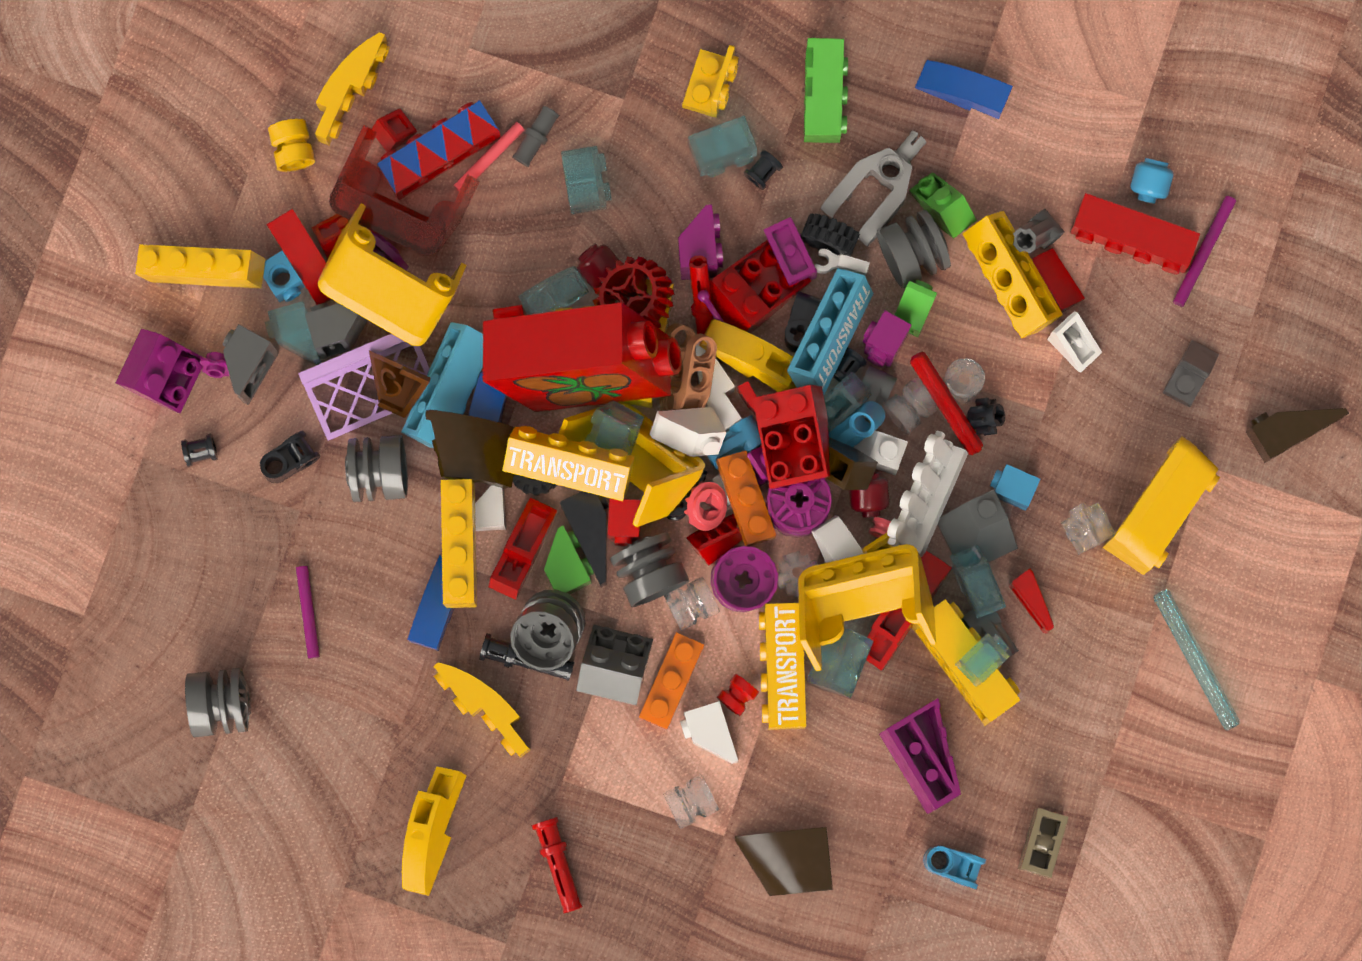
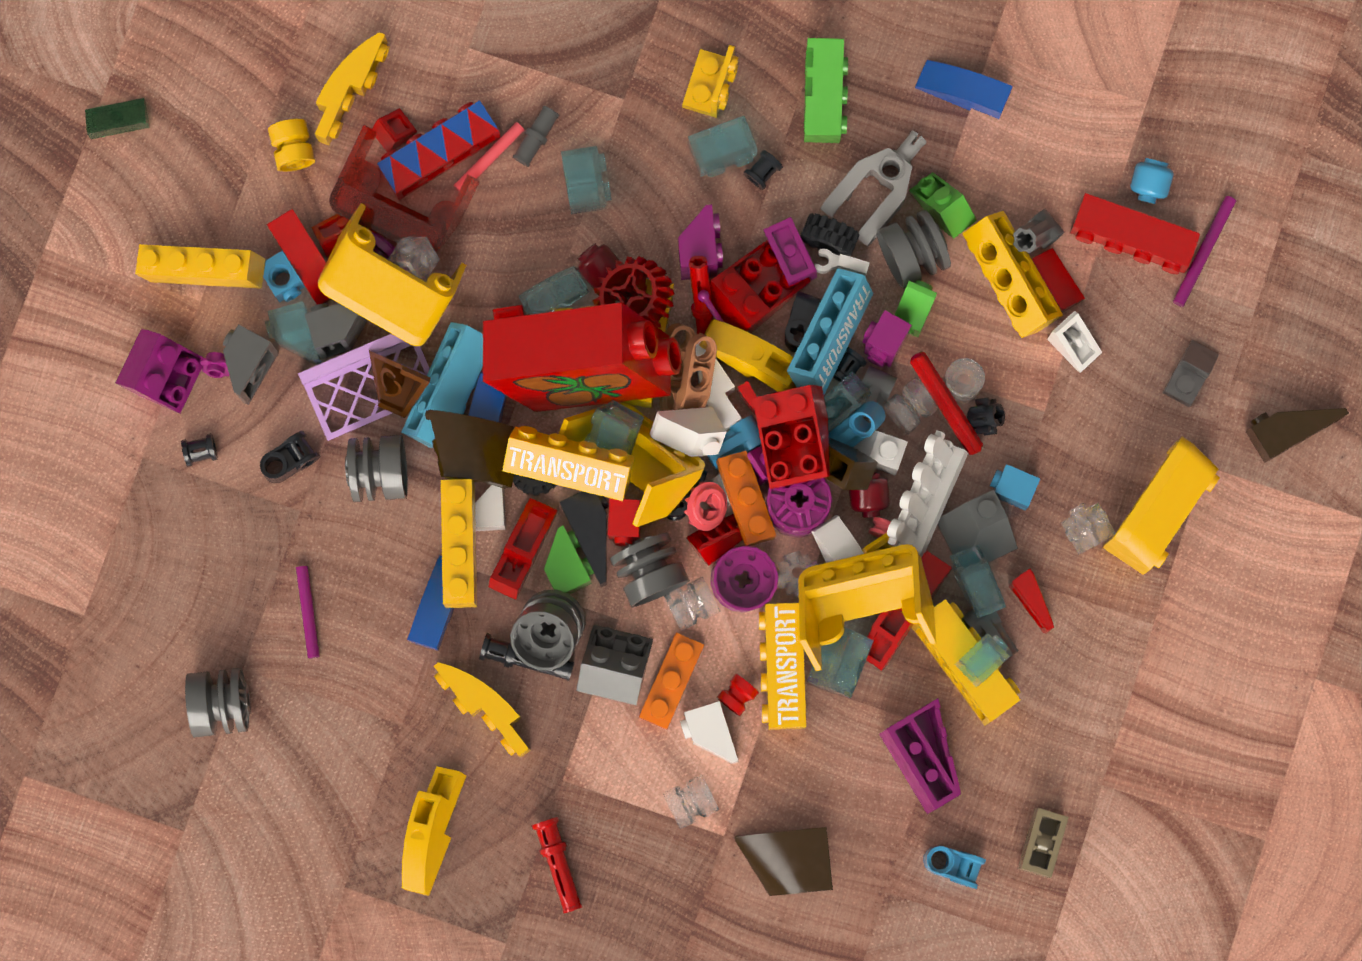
(116, 118): none -> clear green slope
(415, 256): none -> clear brick
(1196, 659): clear light blue axle -> none

